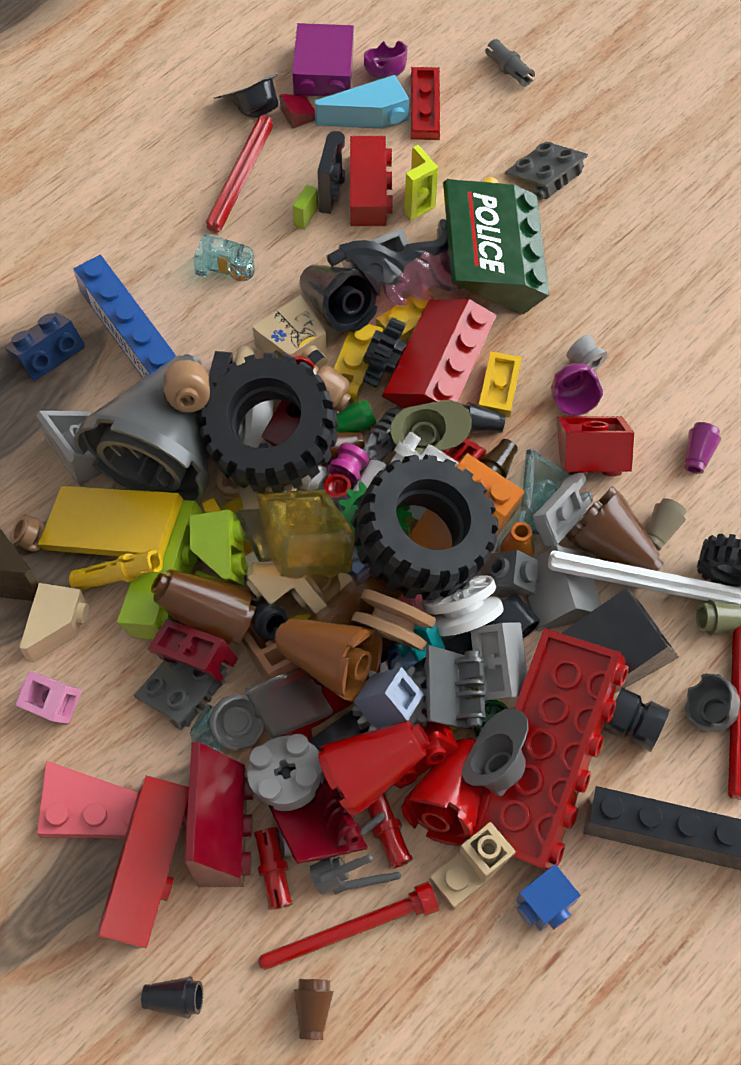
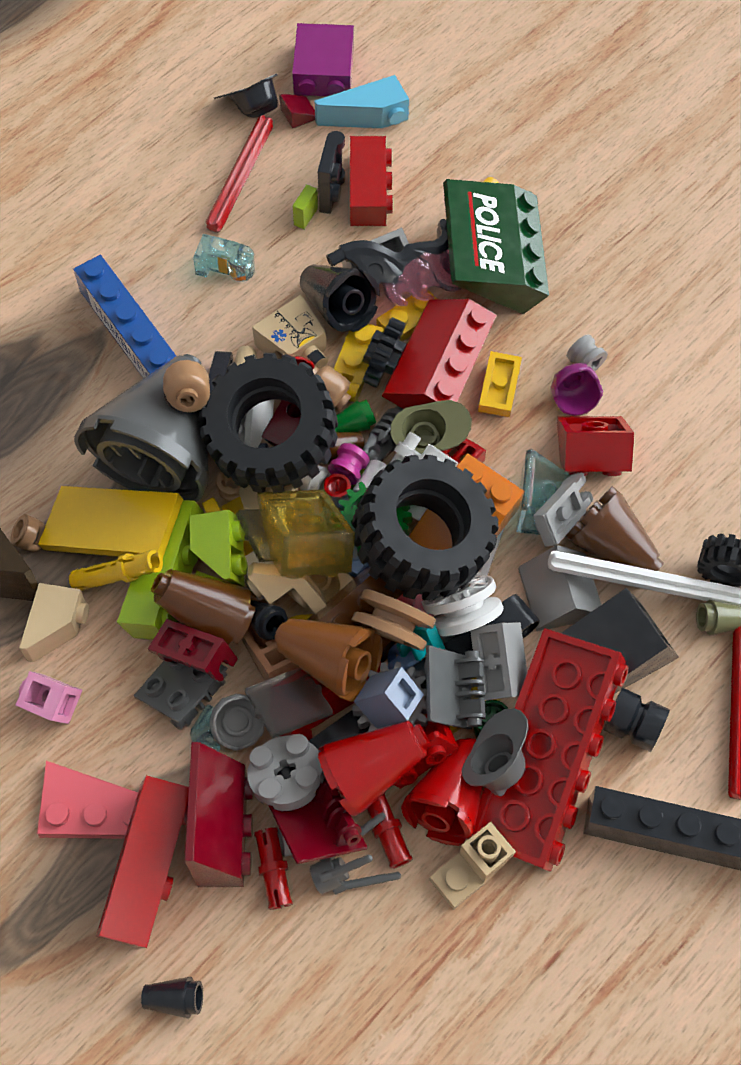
(45, 345): dark blue bracket -> none
(59, 431): light grey slope -> none
(312, 1007): reddish brown cone -> none
(386, 60): magenta hair -> none
(419, 901): red piece -> none
(420, 185): neon yellow panel -> none
(425, 103): red tile -> none
(485, 420): black cone -> none
(501, 457): dark brown cone -> none
(510, 62): dark grey pin -> none
(512, 573): dark grey brick -> none
(519, 539): orange cone -> none
(547, 900): blue brick -> none
(548, 168): dark grey hinge -> none
(665, 521): dark tan cone -> none
(701, 445): magenta cone -> none
(712, 703): dark grey hair -> none

